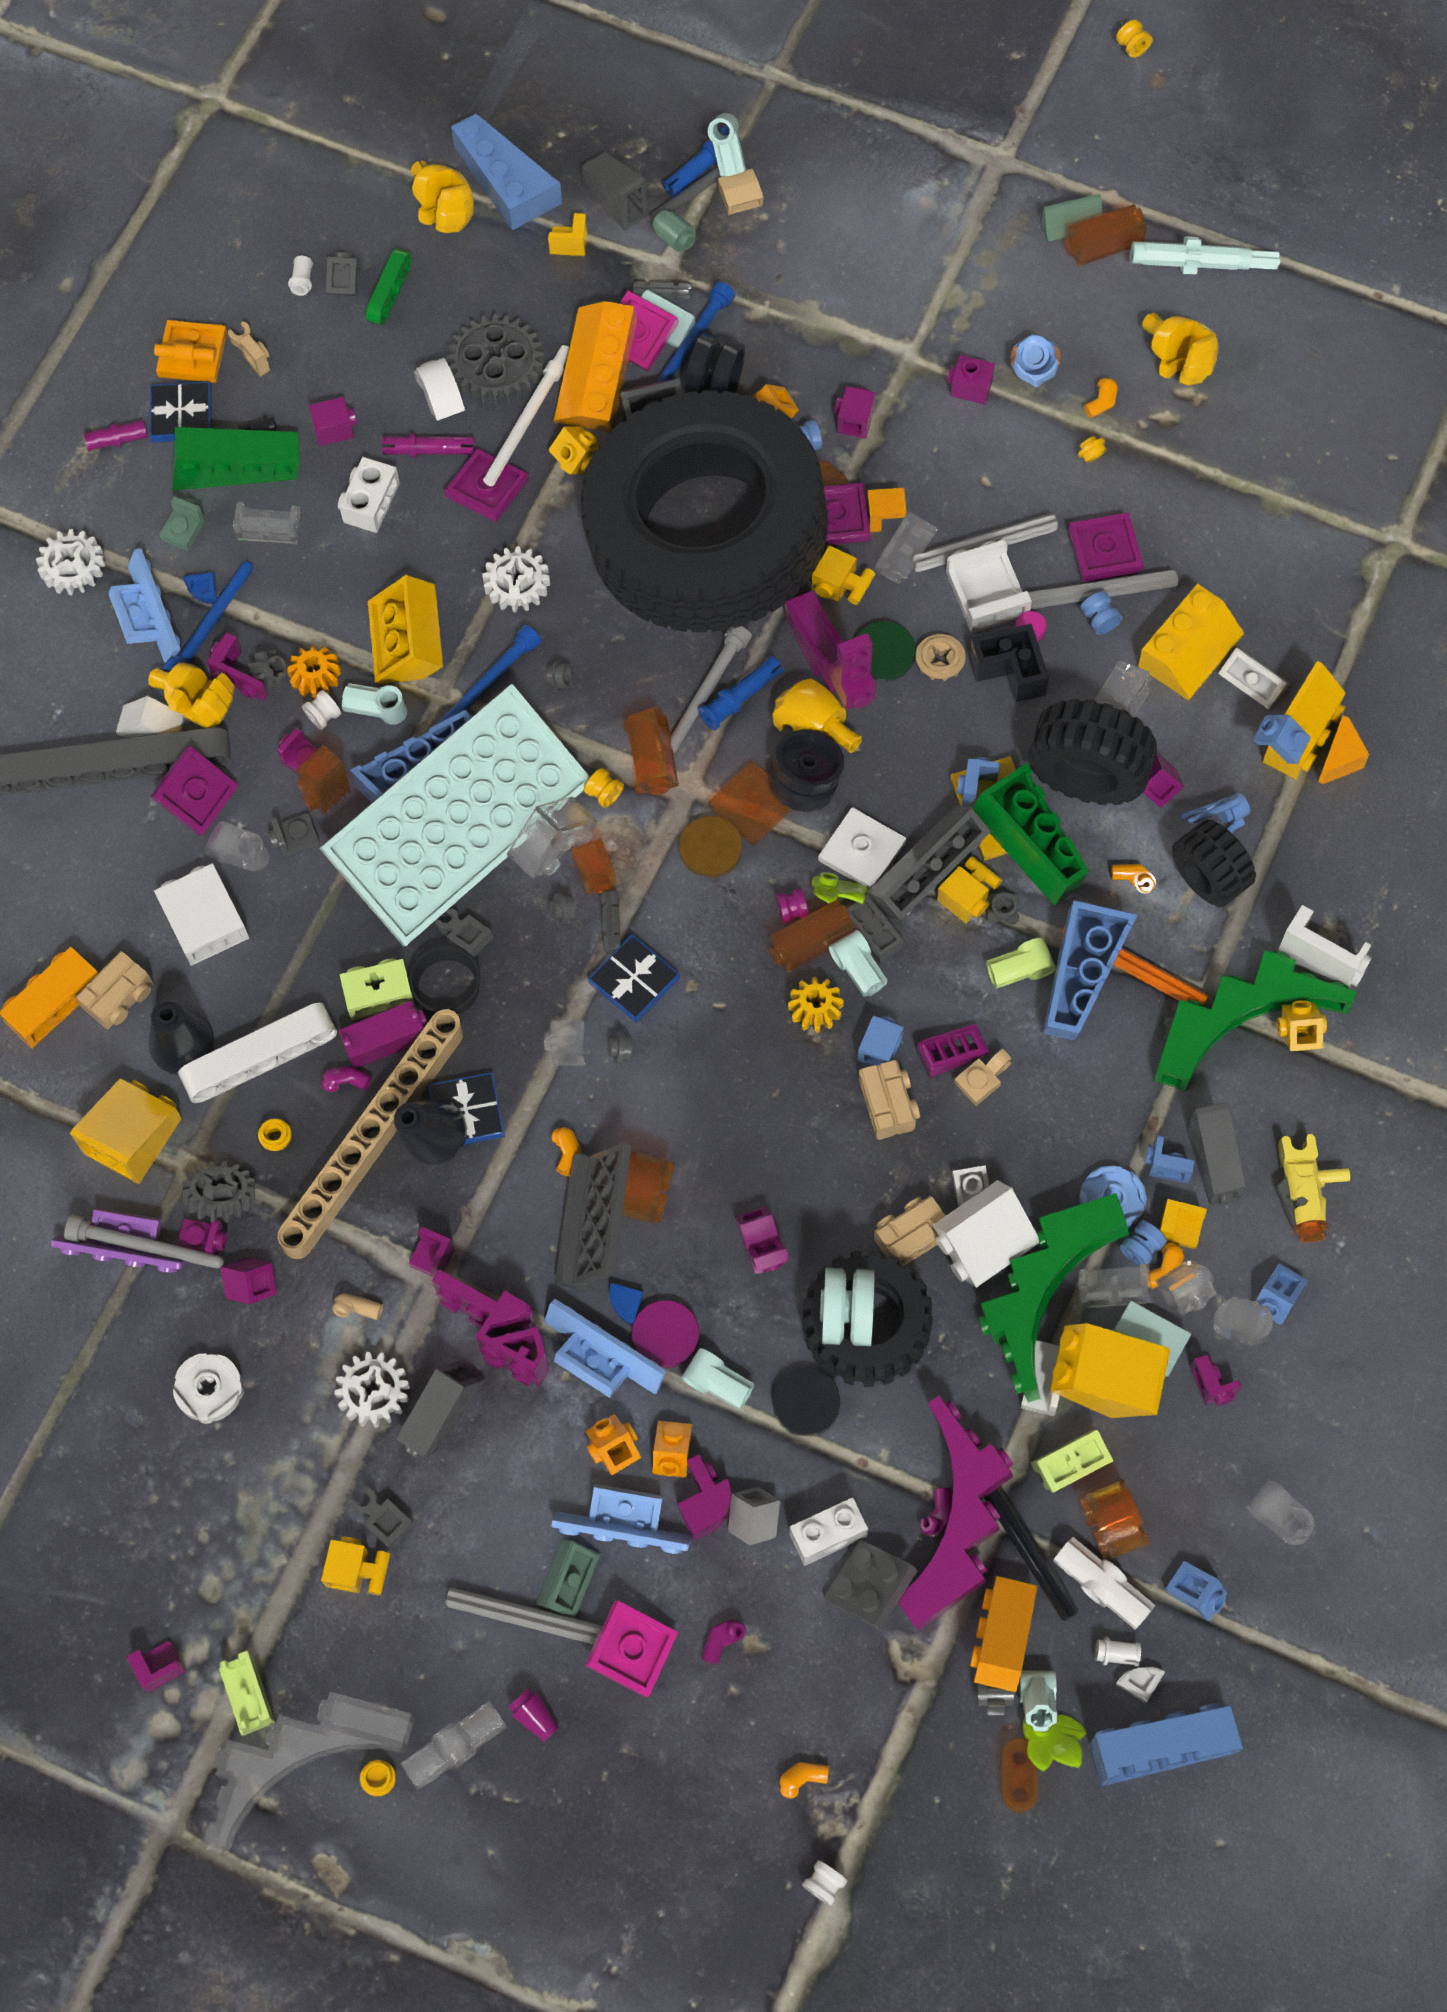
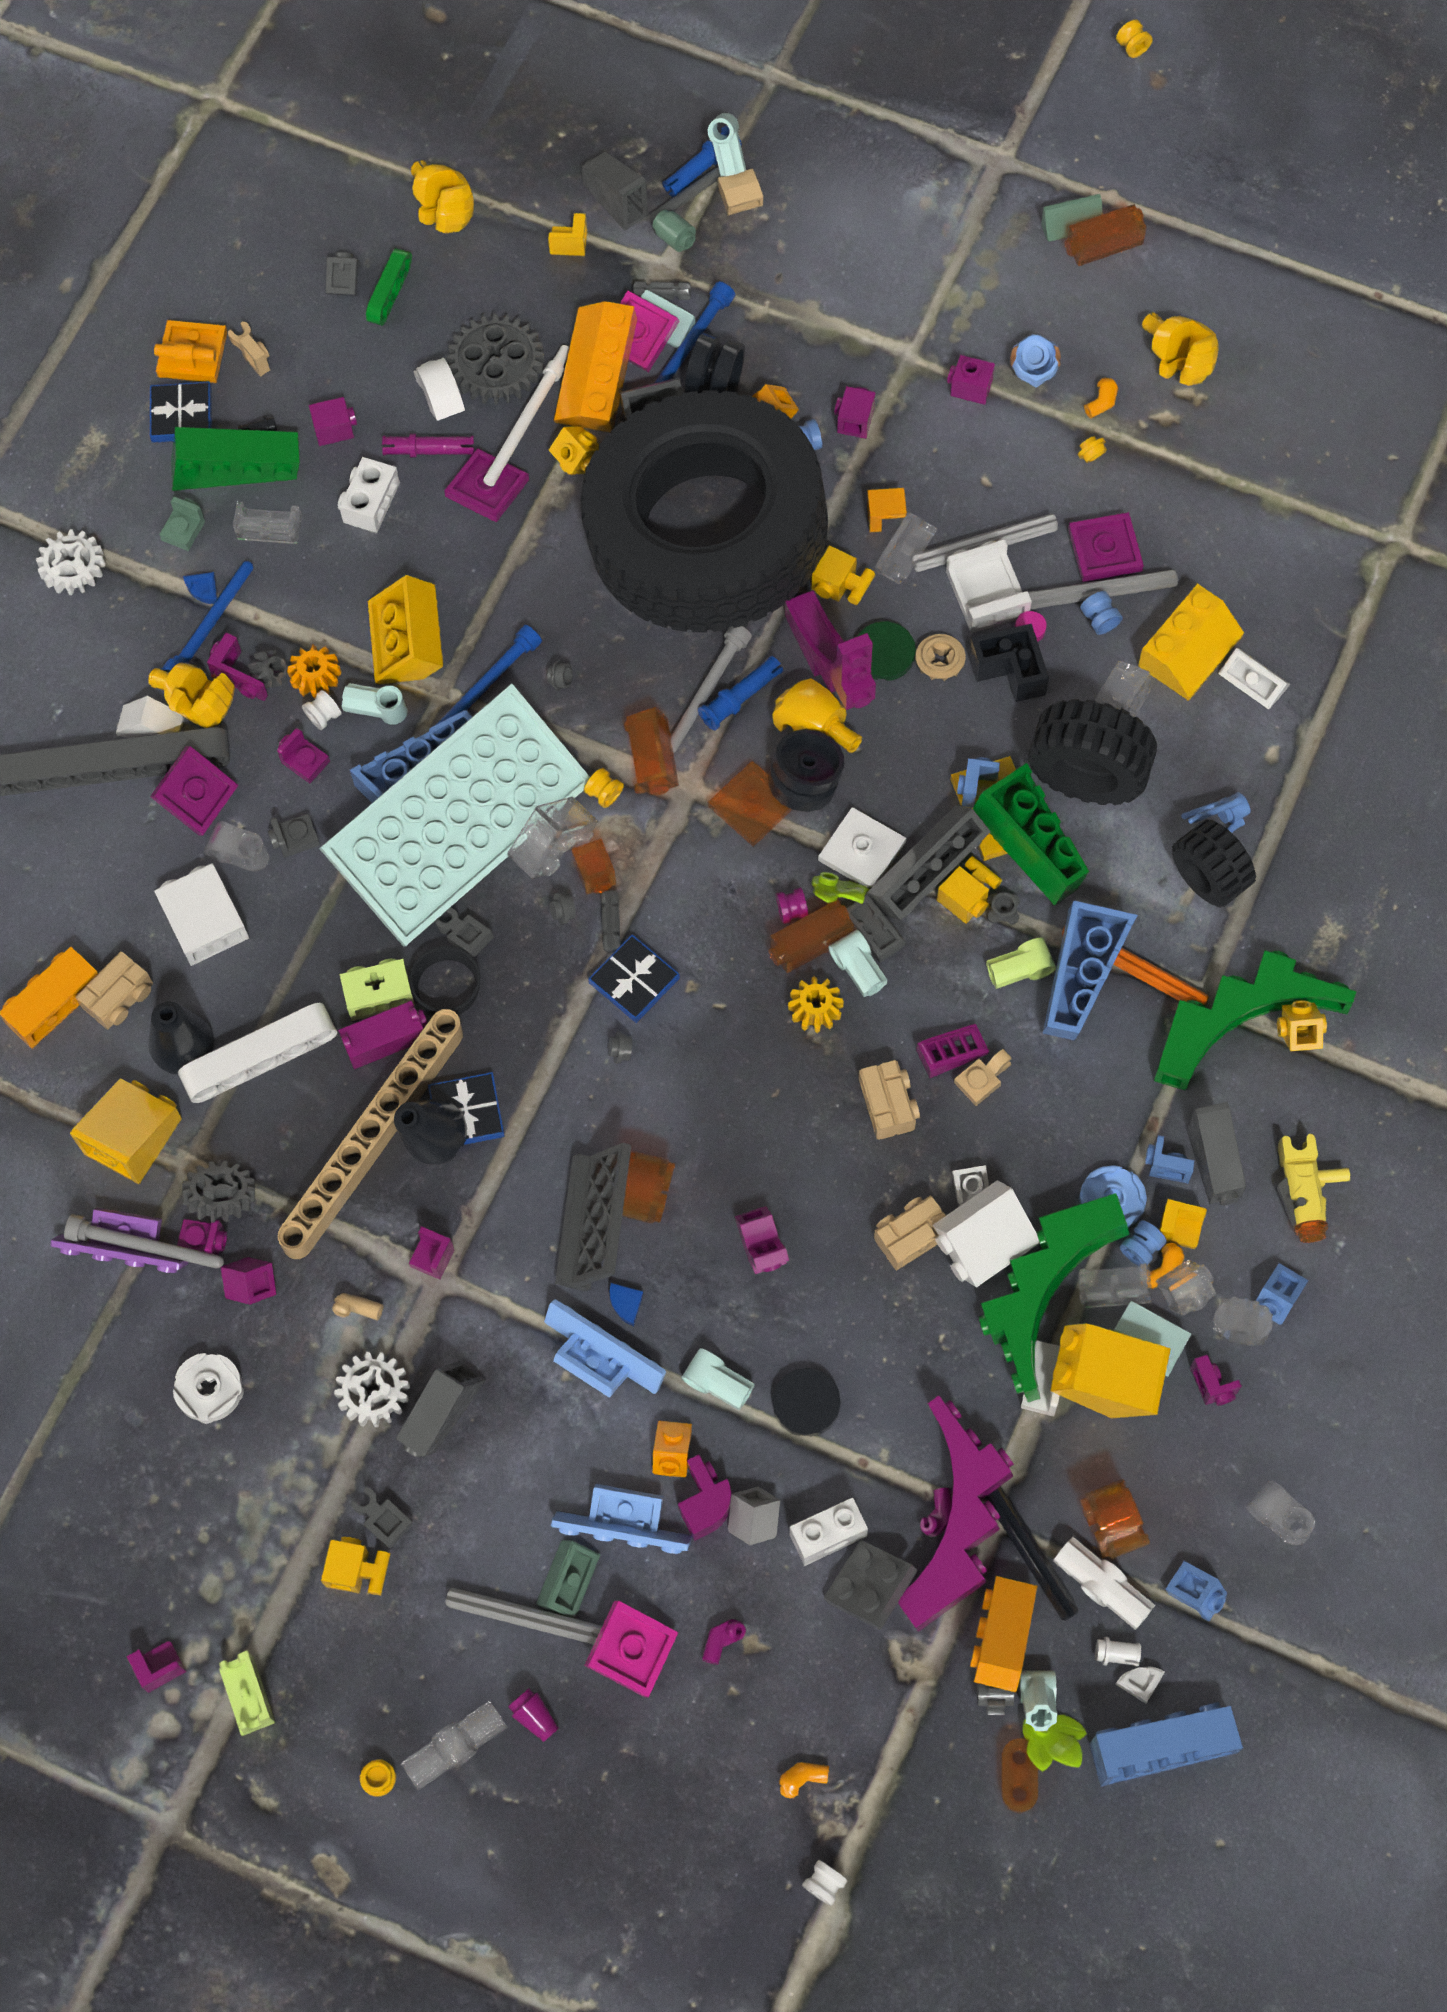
(115, 435): magenta pin -> none
(142, 610): light blue bracket -> none
(252, 1771): clear arch -> none
(271, 1126): yellow plate -> none
(300, 279): white pin -> none
(322, 780): clear orange brick -> none
(345, 1074): magenta arm -> none
(502, 574): white gear -> none
(506, 174): medium blue wedge -> none
(506, 1328): magenta piece -> none
(566, 1043): clear brick -> none
(569, 1145): light orange arm -> none
(612, 1444): light orange brick -> none
(666, 1333): magenta tile -> none
(710, 846): pearl gold tile -> none
(831, 475): clear orange tile -> none
(847, 514): magenta plate -> none
(847, 1306): light aqua wheel -> none
(879, 1361): black tyre -> none
(880, 1041): medium blue brick -> none
(1072, 1461): yellowish green hinge -> none
(1135, 874): light orange arm -> none
(1163, 782): magenta panel -> none
(1193, 255): light aqua piece -> none
(1283, 736): medium blue bracket -> none
(1313, 709): yellow slope -> none
(1320, 955): white panel -> none
(1346, 753): light orange slope -> none

